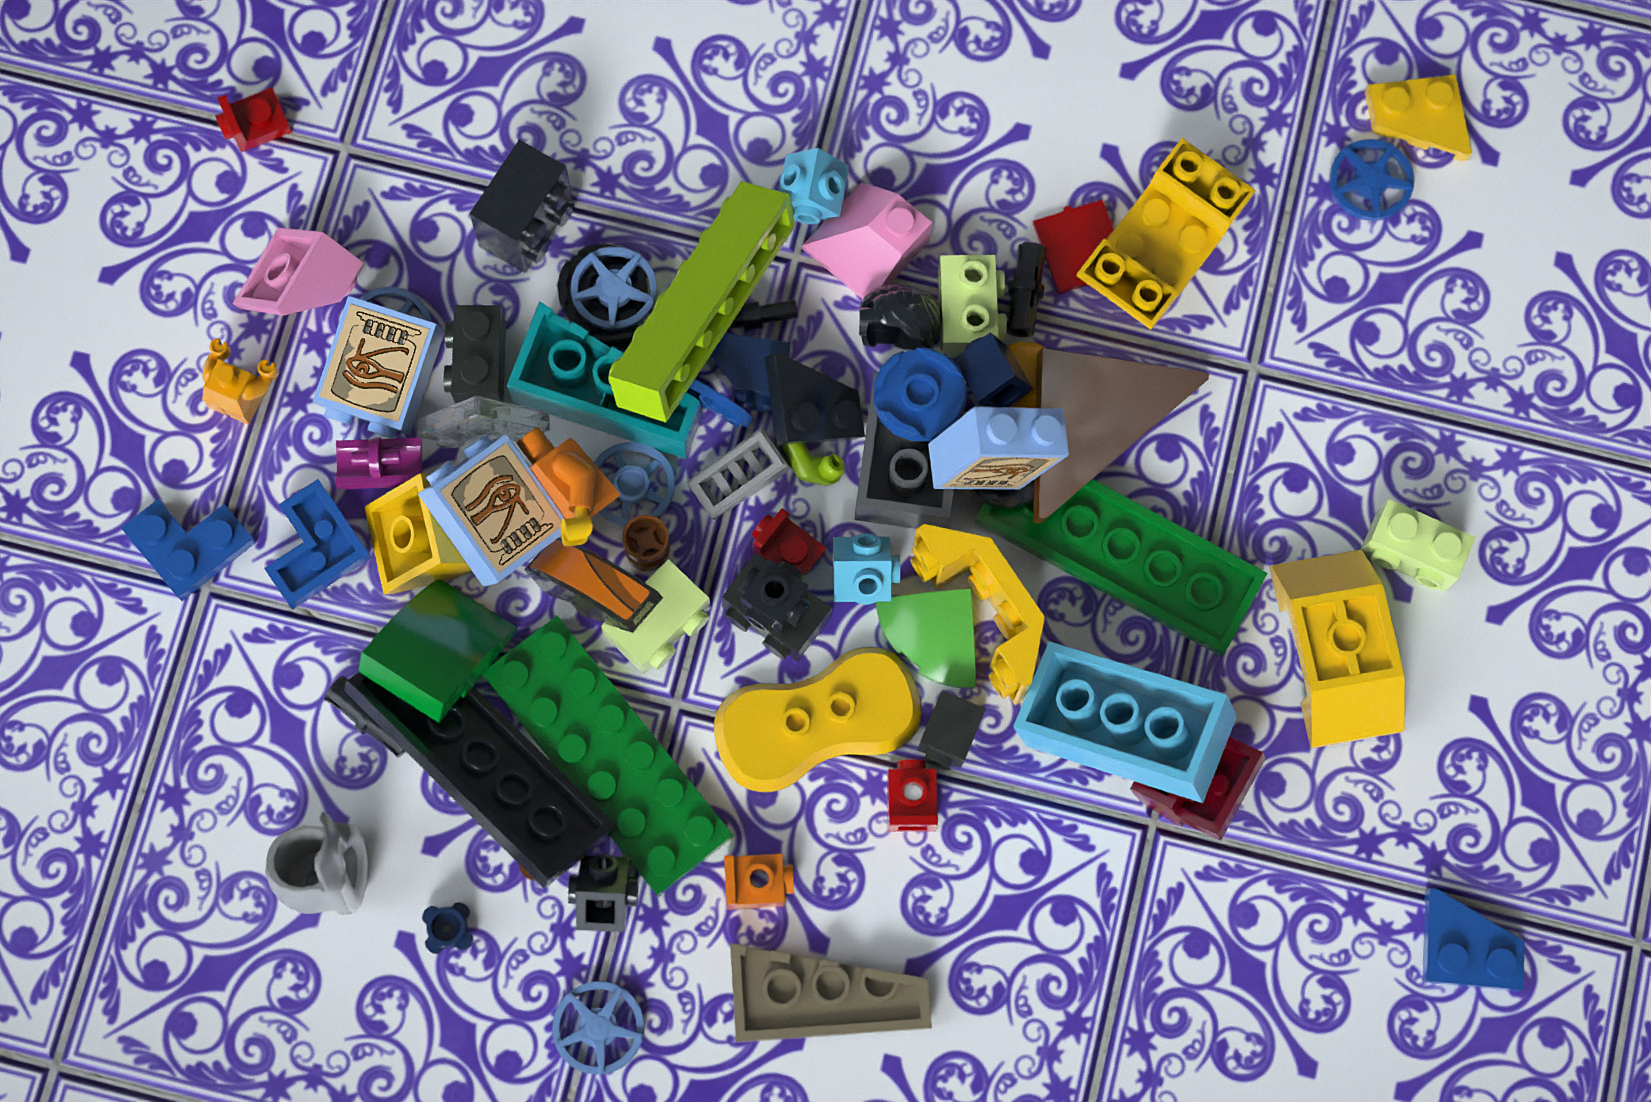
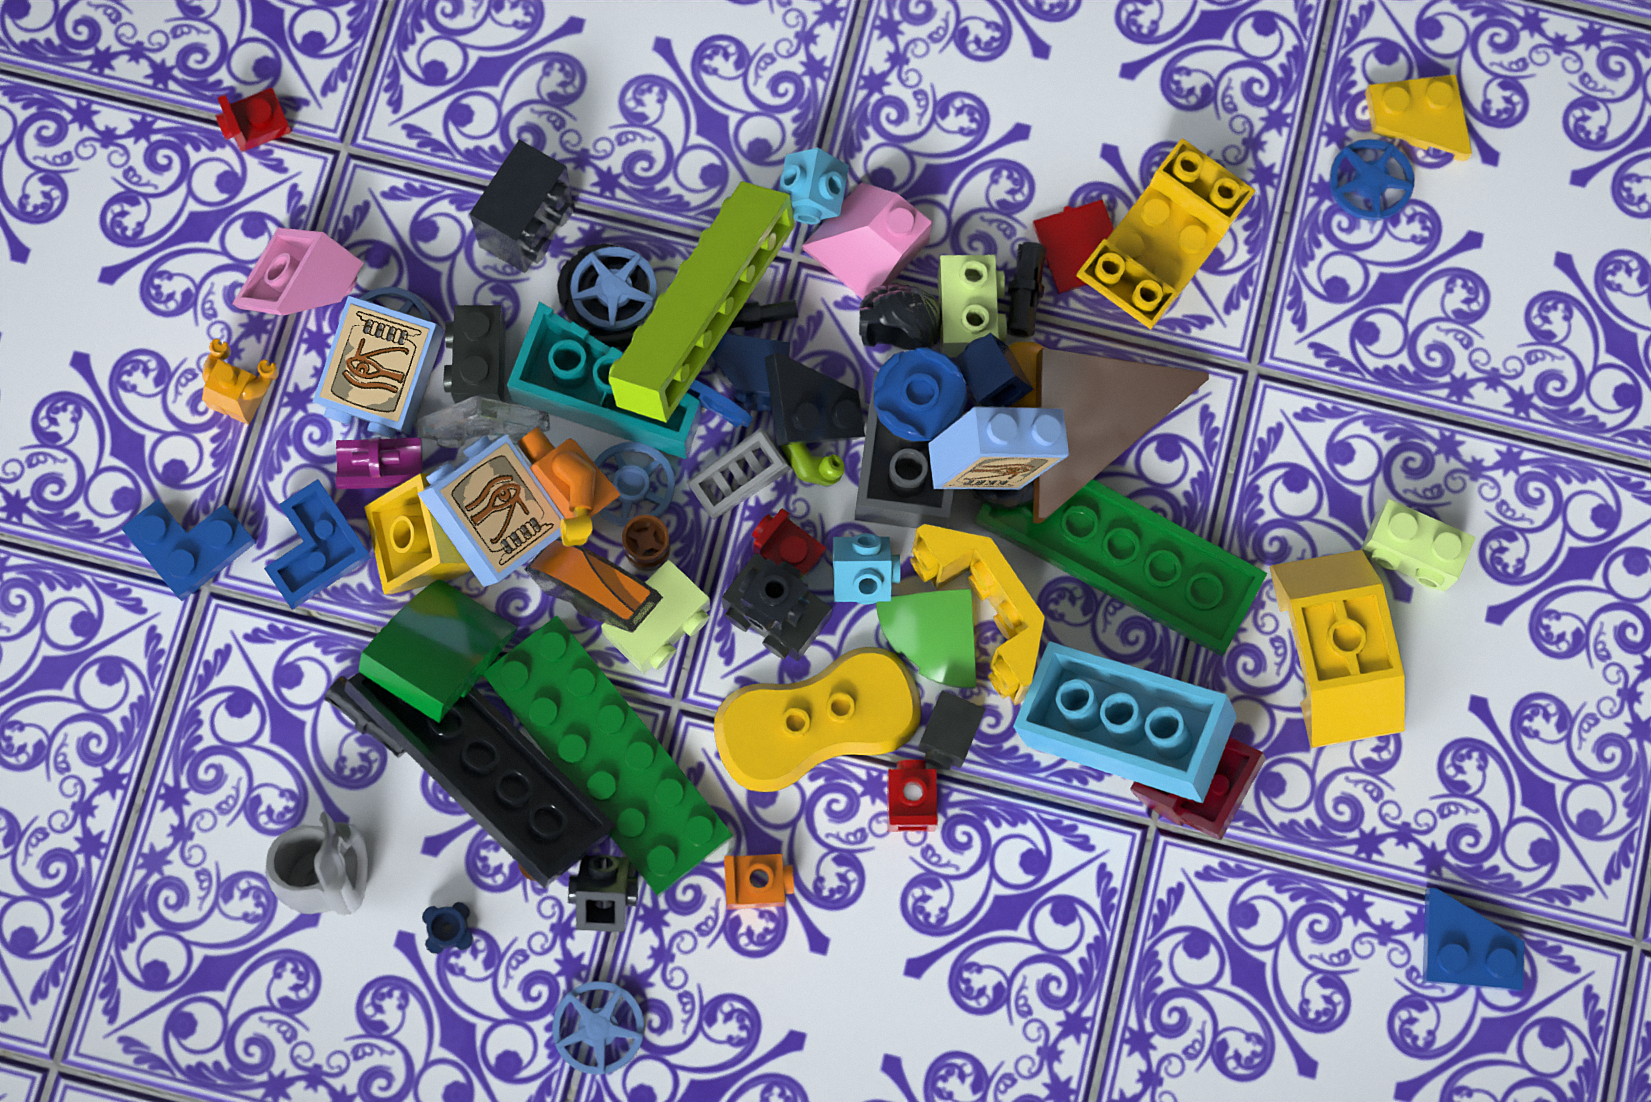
(809, 998): dark tan wing -> none

